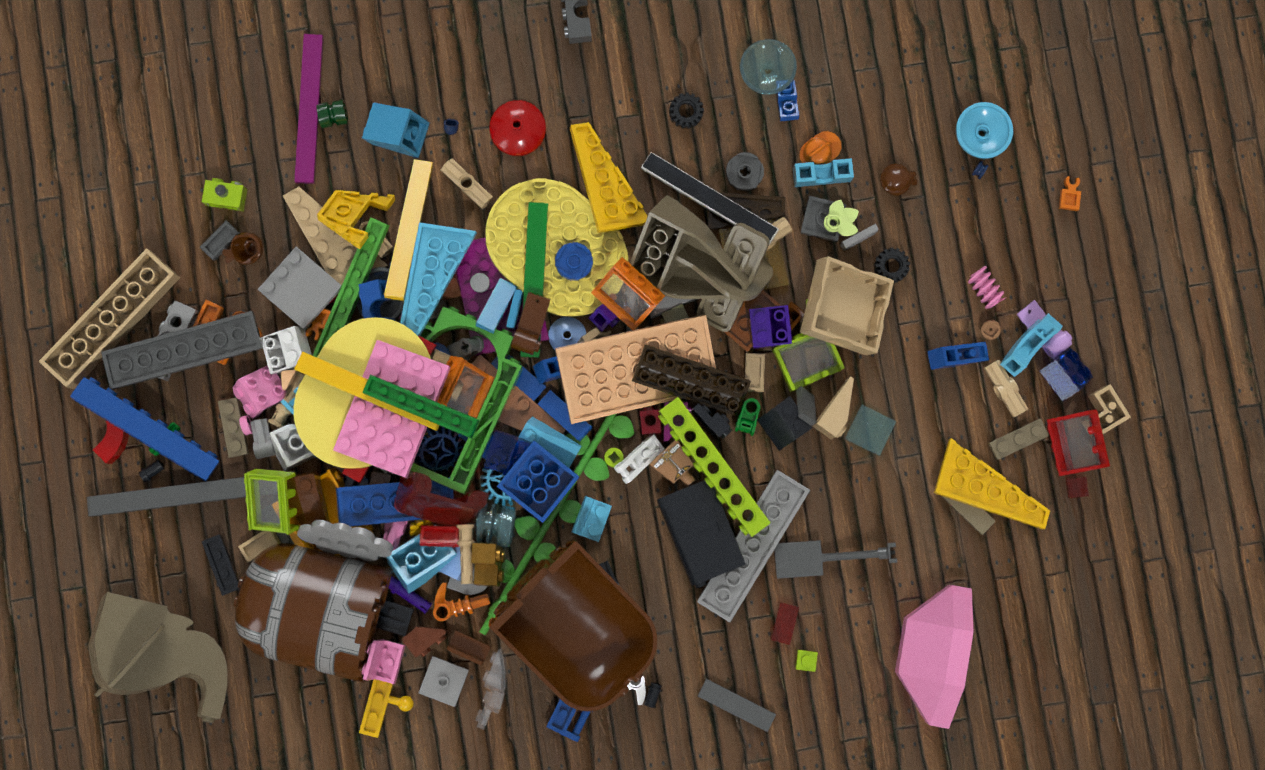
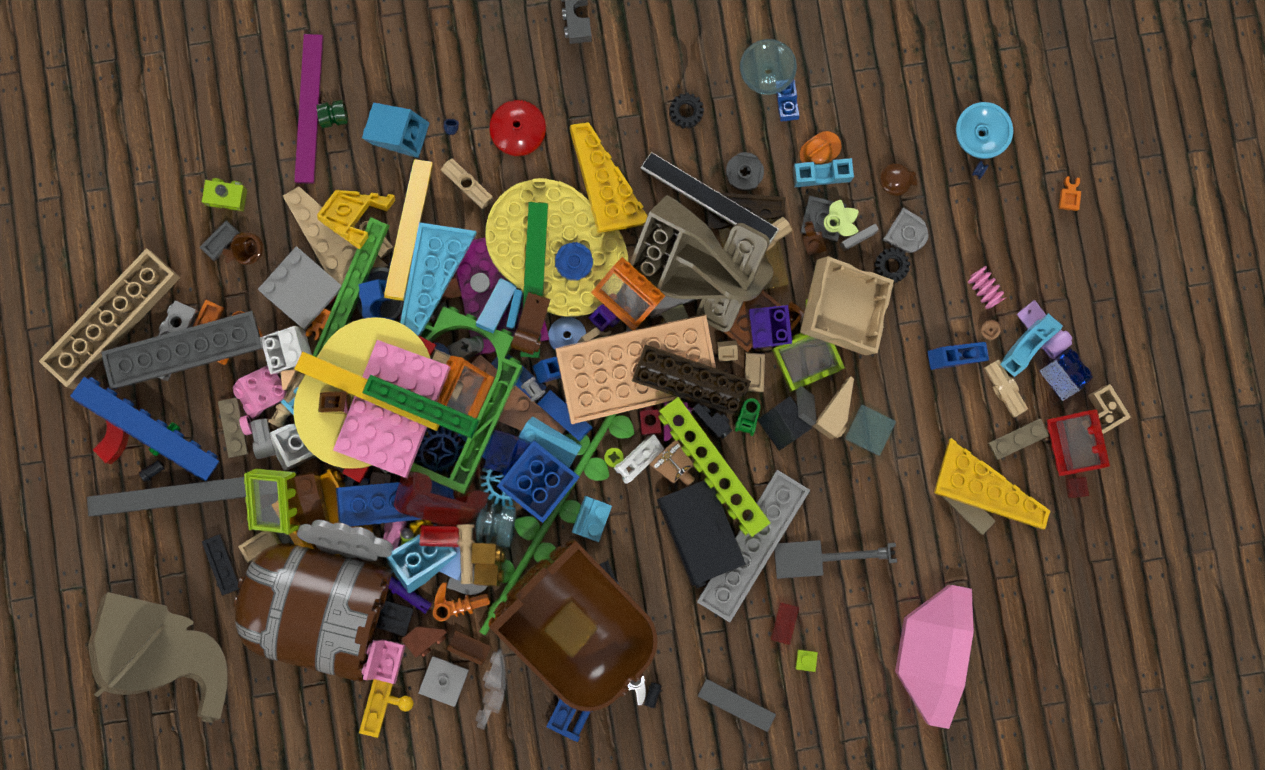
(334, 402): none -> reddish brown slope
(406, 535): none -> flat silver piece
(533, 389): none -> light grey bush
(570, 629): none -> clear yellow tile
(727, 350): none -> tan plate
(813, 240): none -> reddish brown plate
(907, 232): none -> light grey tile

